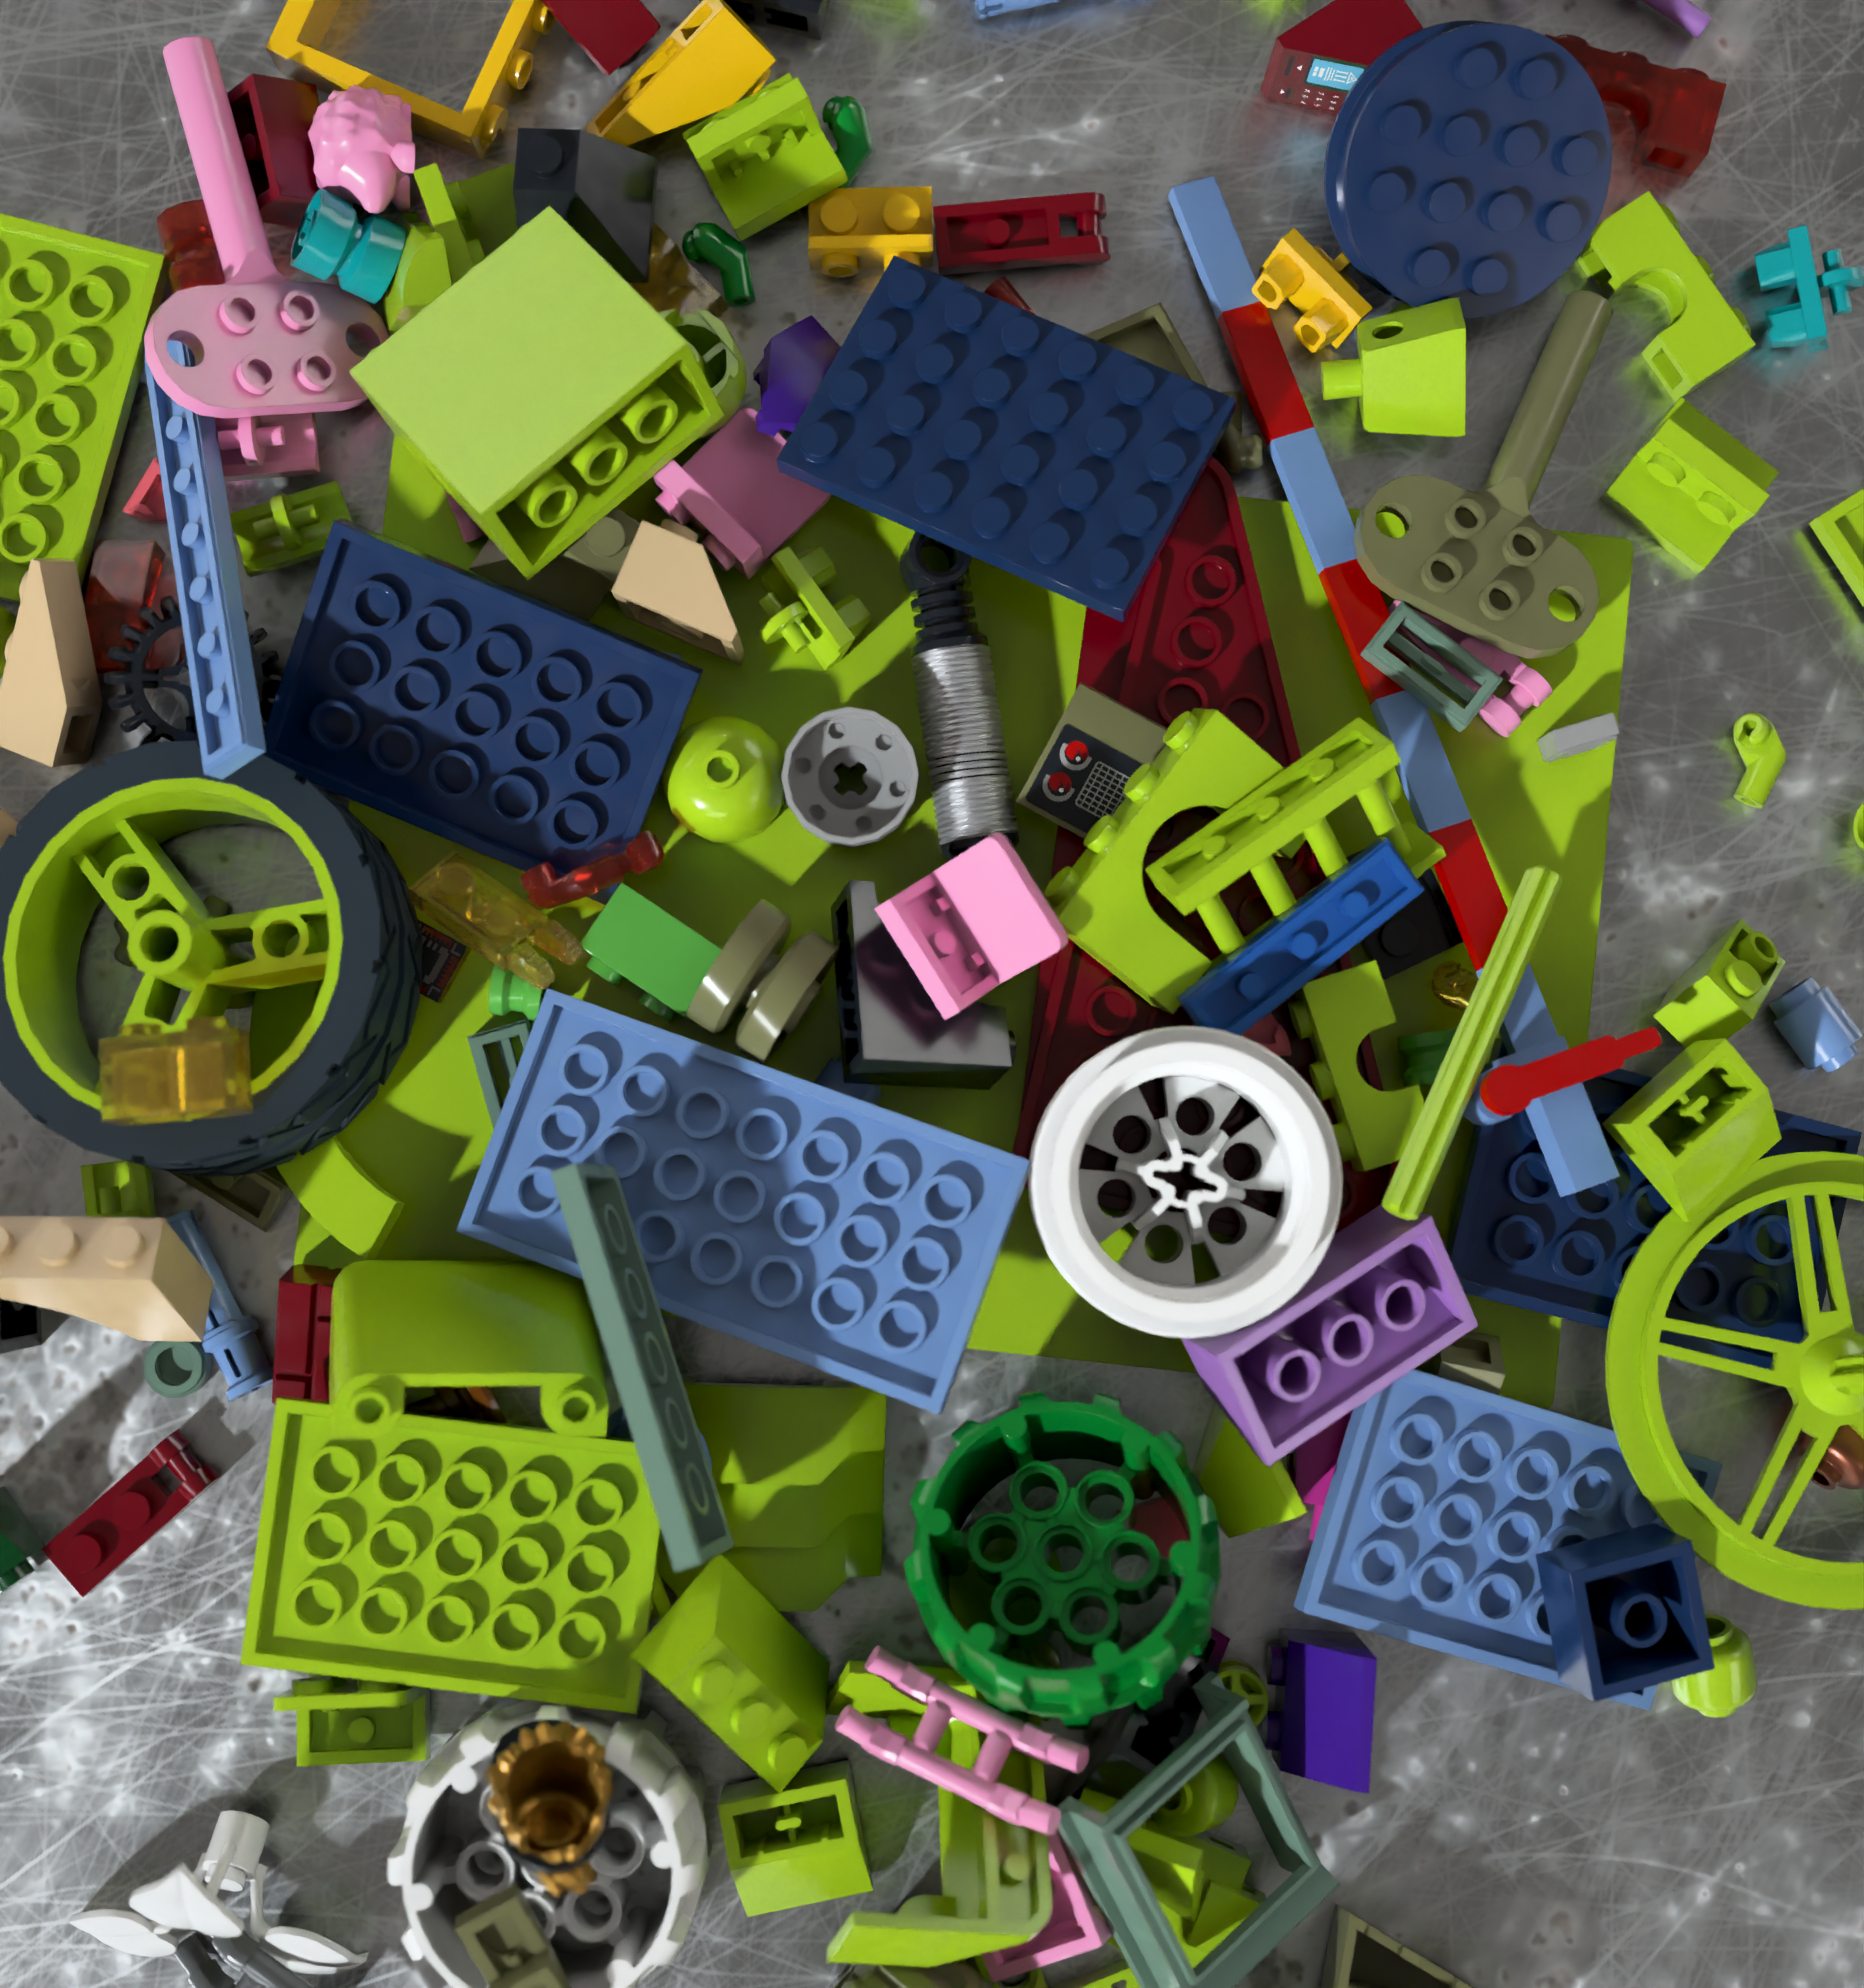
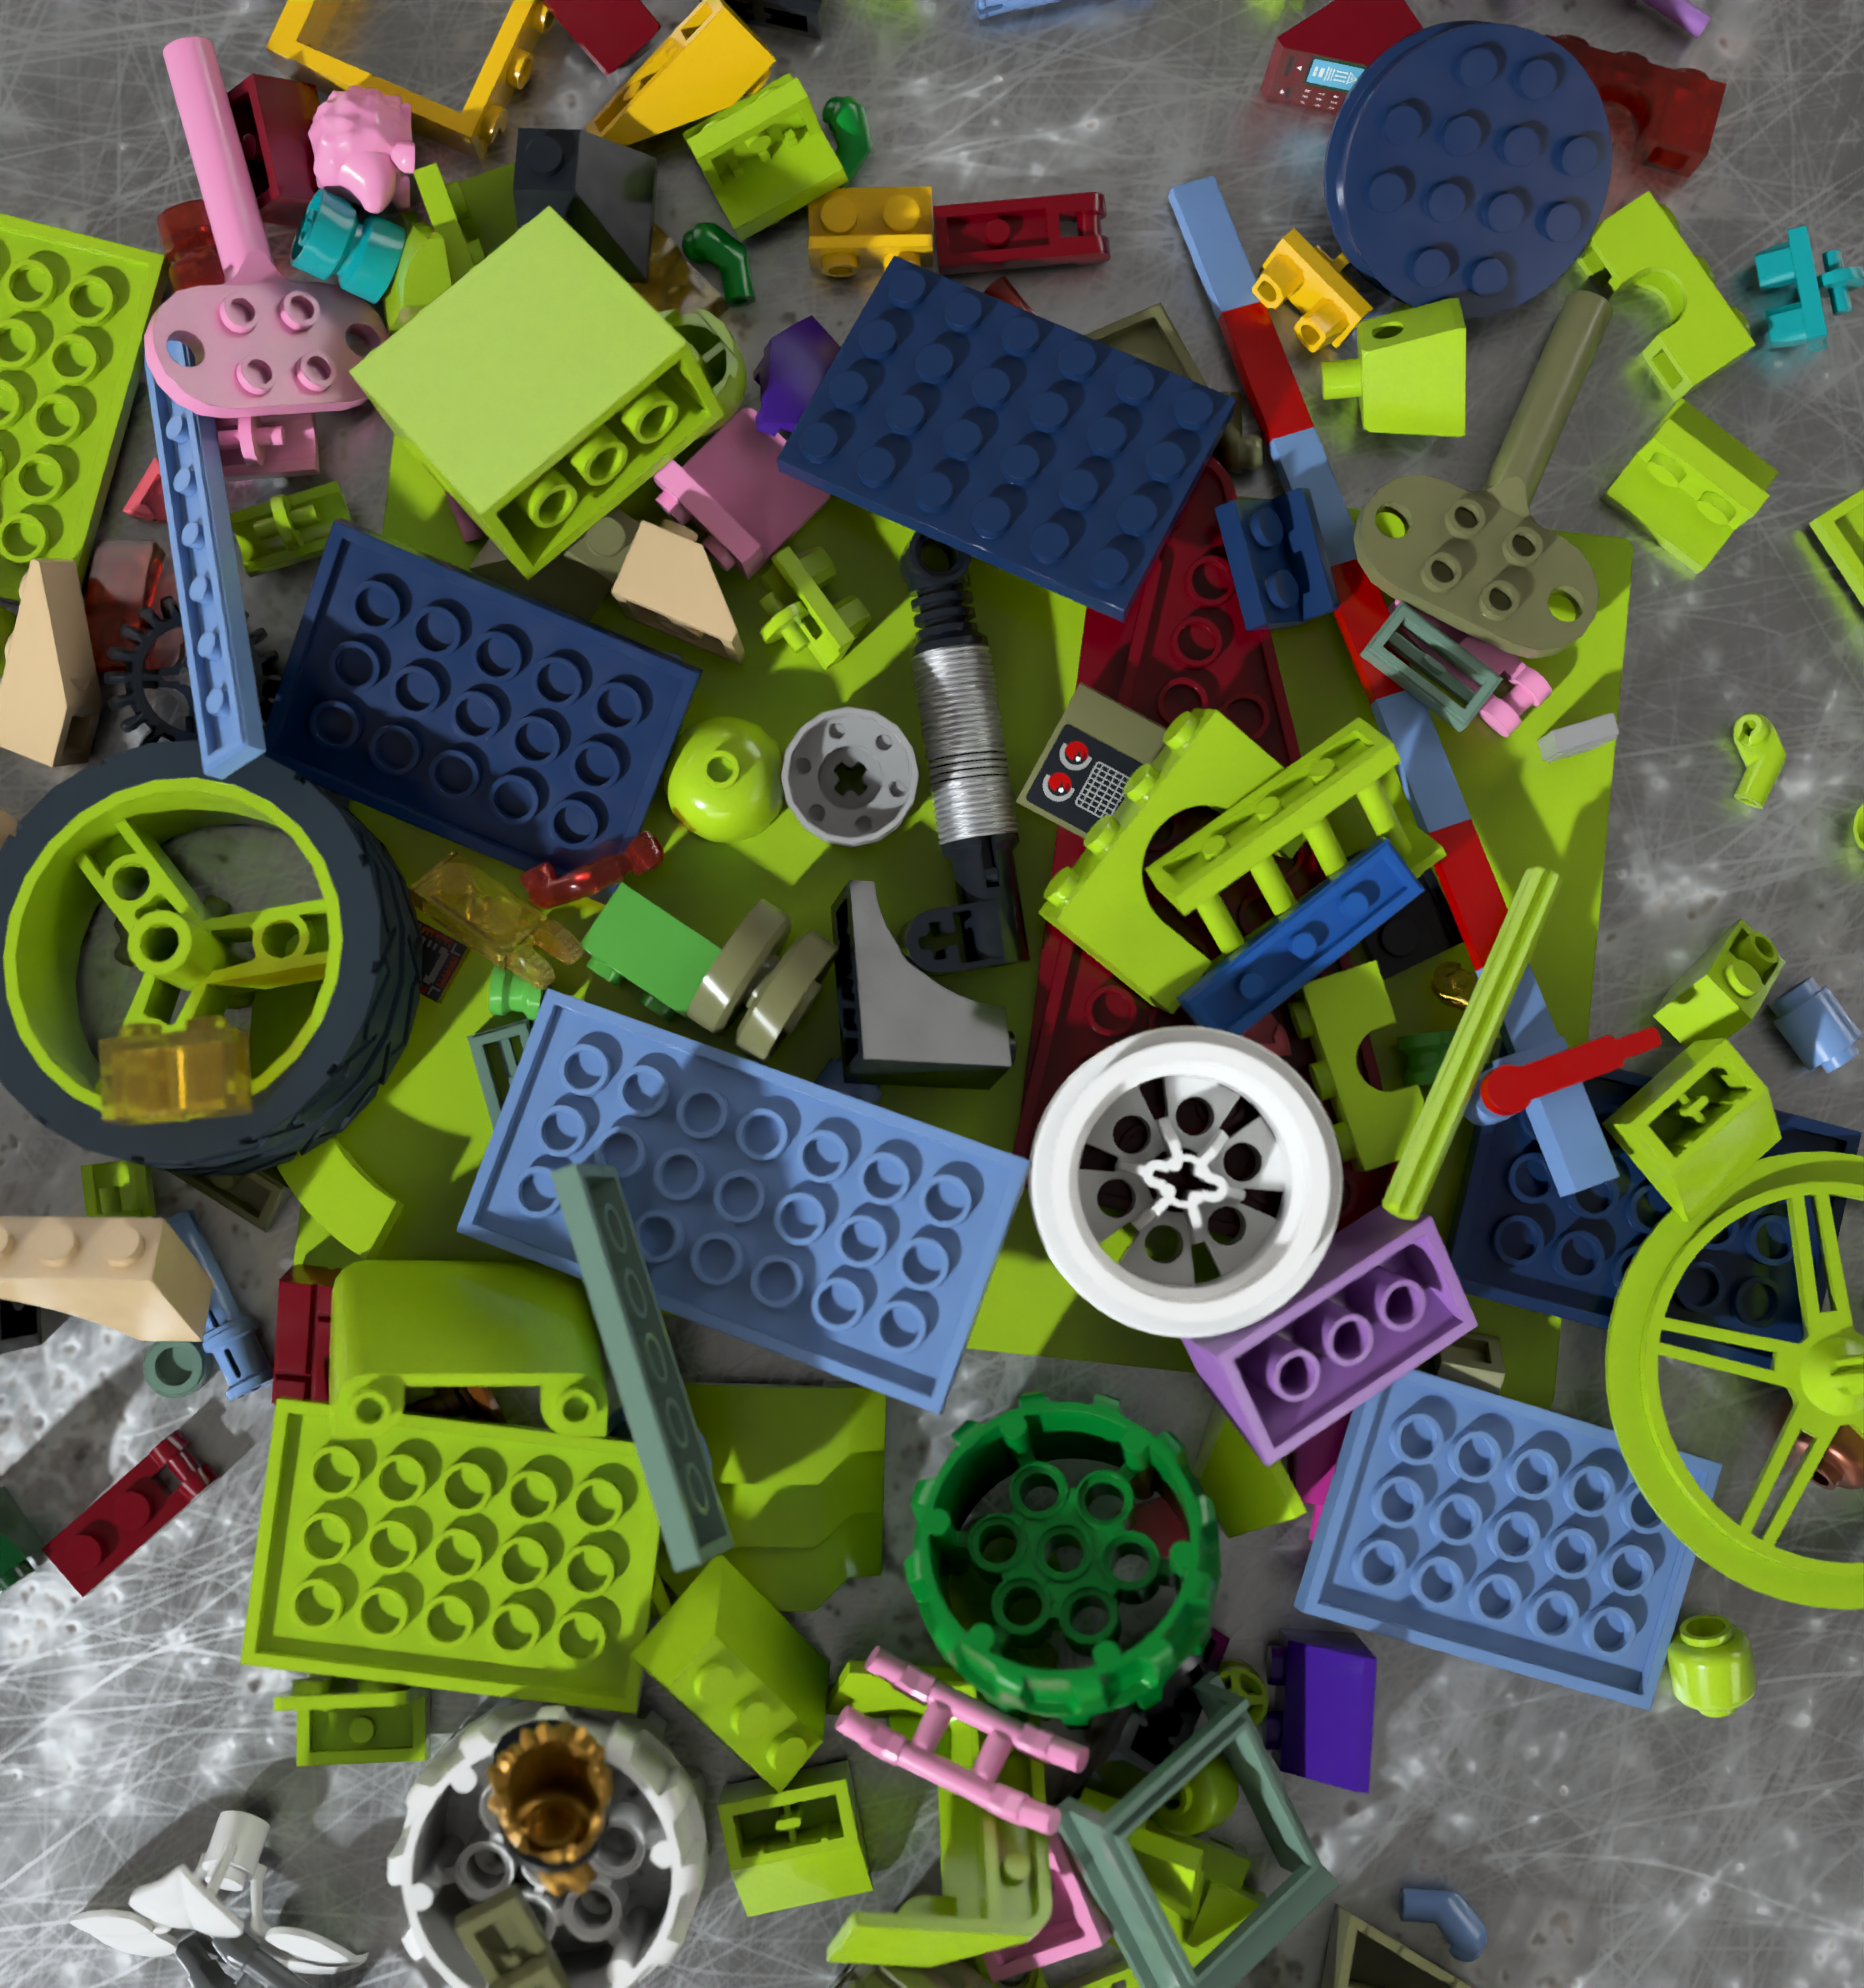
(973, 924): bright pink bracket -> none
(1277, 560): none -> dark blue bracket
(1451, 1914): none -> medium blue arm
(1625, 1611): dark blue brick -> none

